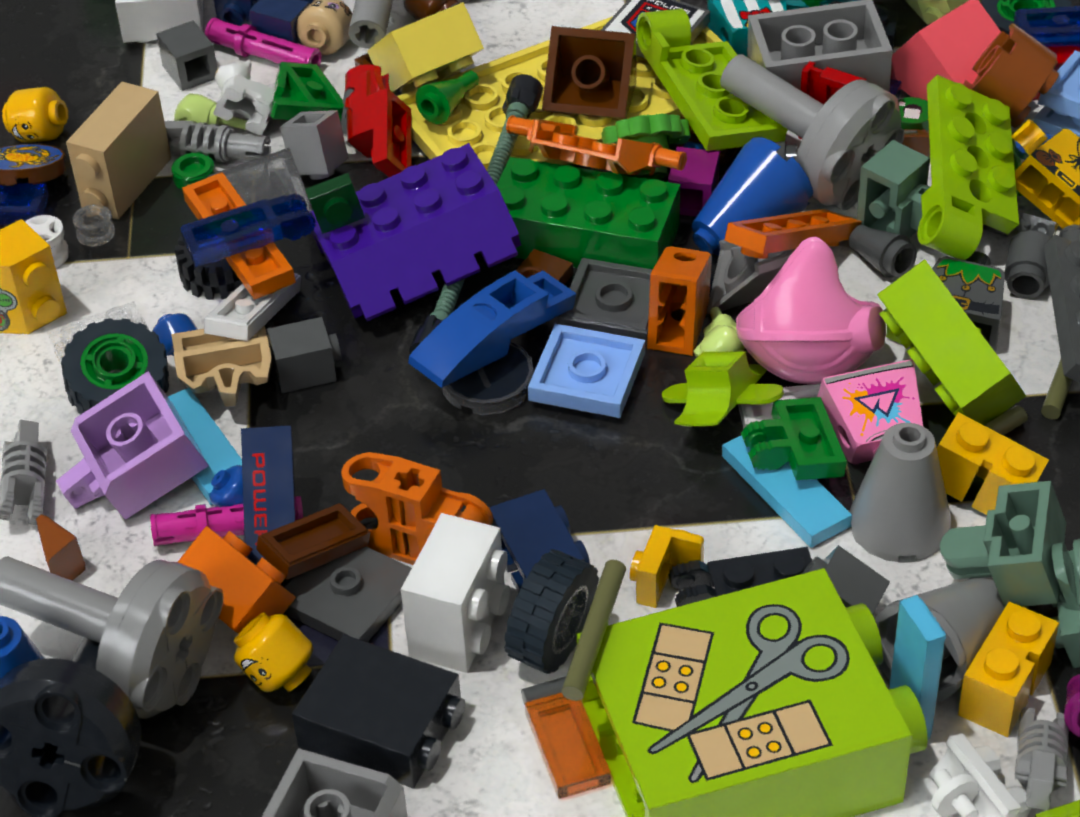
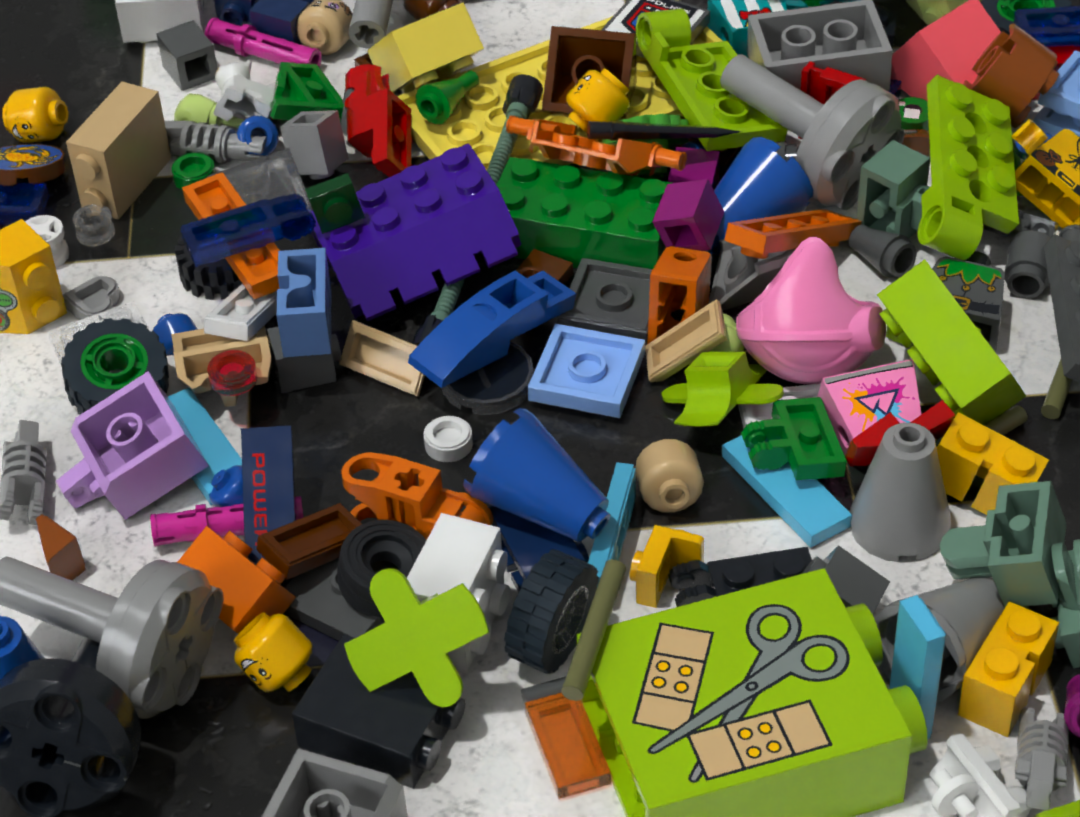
(92, 297): none -> light grey tile
(232, 373): none -> clear red tile
(259, 127): none -> blue piece
(304, 302): none -> medium blue brick
(372, 543): none -> black tyre
(381, 357): none -> tan tile
(416, 637): none -> lime piece
(448, 439): none -> white tile
(537, 480): none -> blue cone
(597, 98): none -> yellow head
(621, 499): none -> medium azure tile
(630, 130): none -> black bar
(667, 471): none -> tan head
(685, 342): none -> tan tile
(688, 215): none -> magenta brick
(865, 445): none -> red slope

